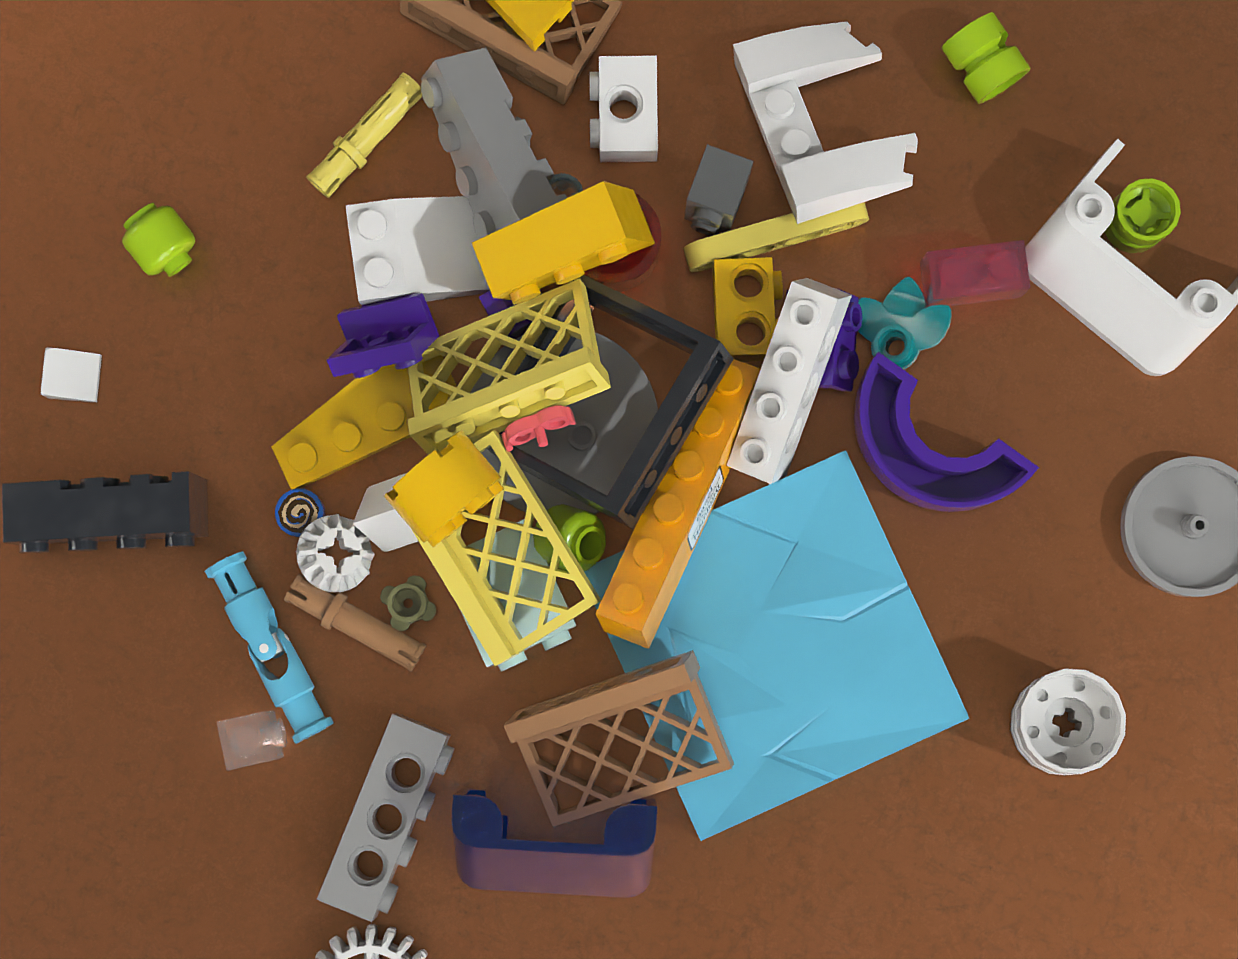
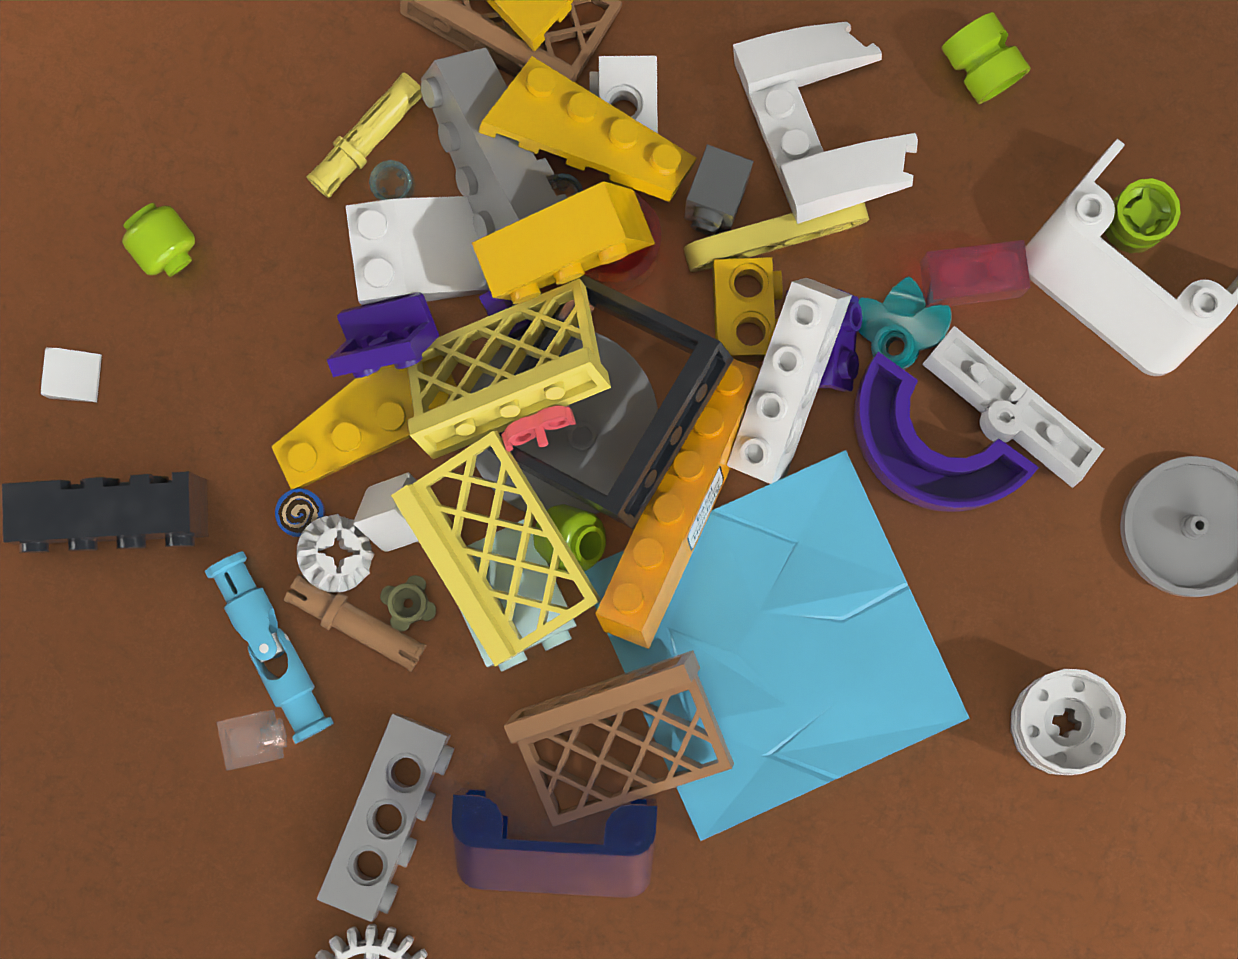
(382, 172): none -> clear light blue bush
(443, 487): yellow brick -> none
(571, 122): none -> yellow wing
(1012, 408): none -> white hinge

